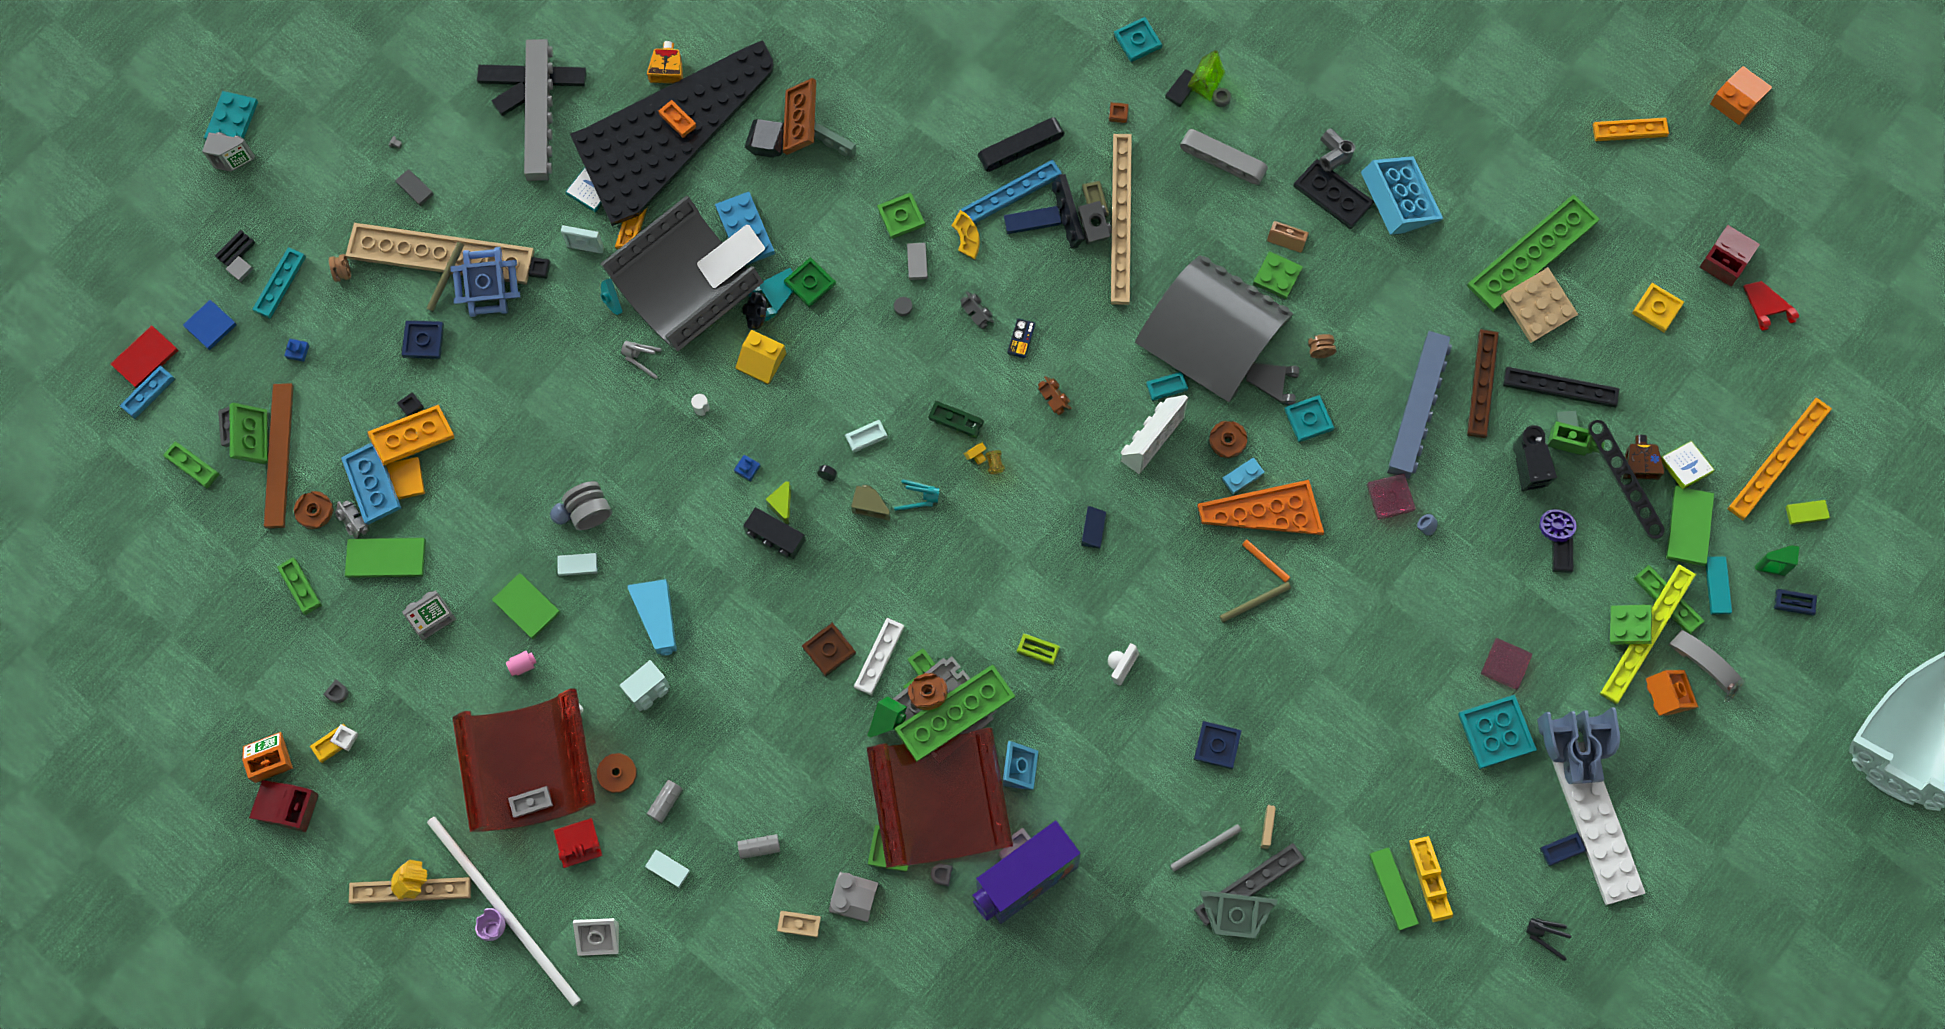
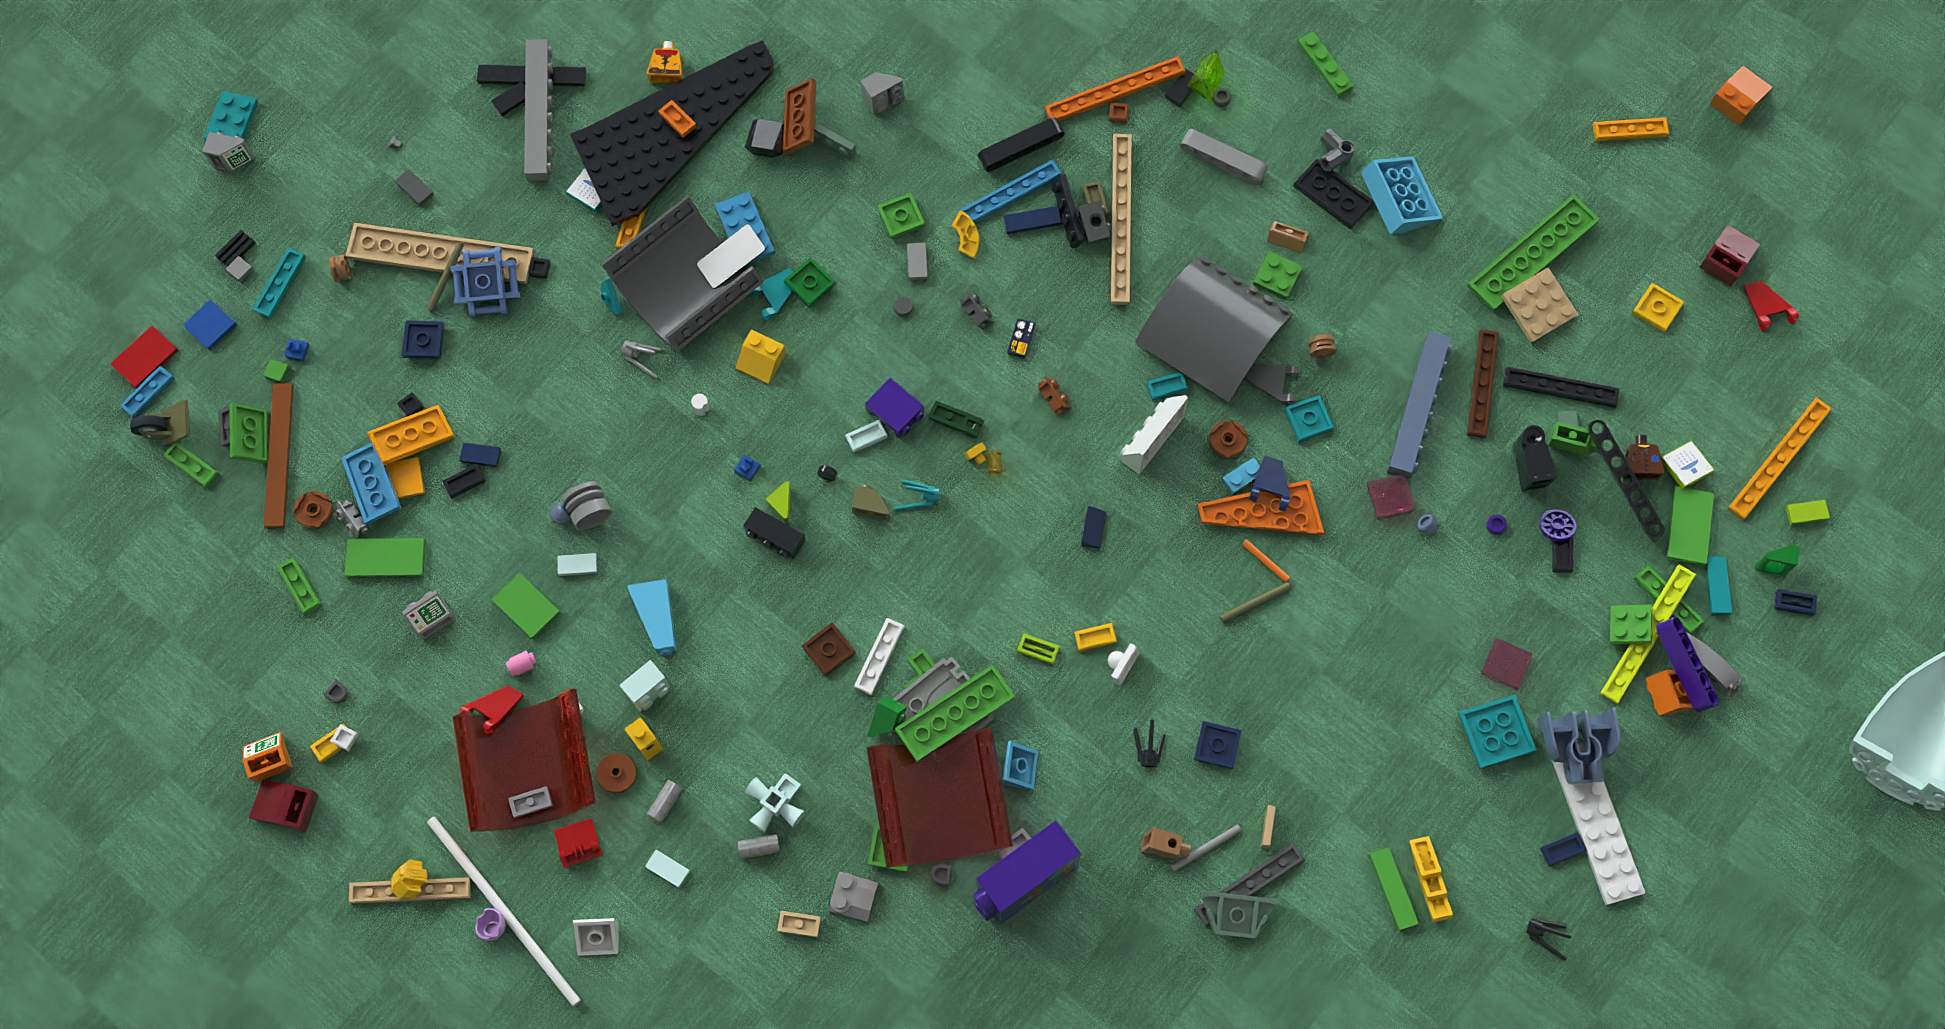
(170, 425): none -> olive plate
(276, 371): none -> bright green tile
(463, 481): none -> black tile
(480, 454): none -> dark blue tile
(494, 706): none -> red flag
(582, 239): light aqua tile -> none
(643, 738): none -> yellow torso
(755, 310): black dish -> none
(775, 802): none -> light aqua brick
(881, 91): none -> light grey slope
(895, 407): none -> dark purple panel
(927, 683): dark orange plate -> none
(1095, 637): none -> yellow tile
(1116, 89): none -> orange tile
(1137, 39): teal tile -> none
(1149, 758): none -> black plant
(1157, 840): none -> medium nougat torso
(1273, 480): none -> dark blue flag
(1325, 64): none -> bright green plate
(1496, 524): none -> dark purple tile
(1687, 664): none -> dark purple beam

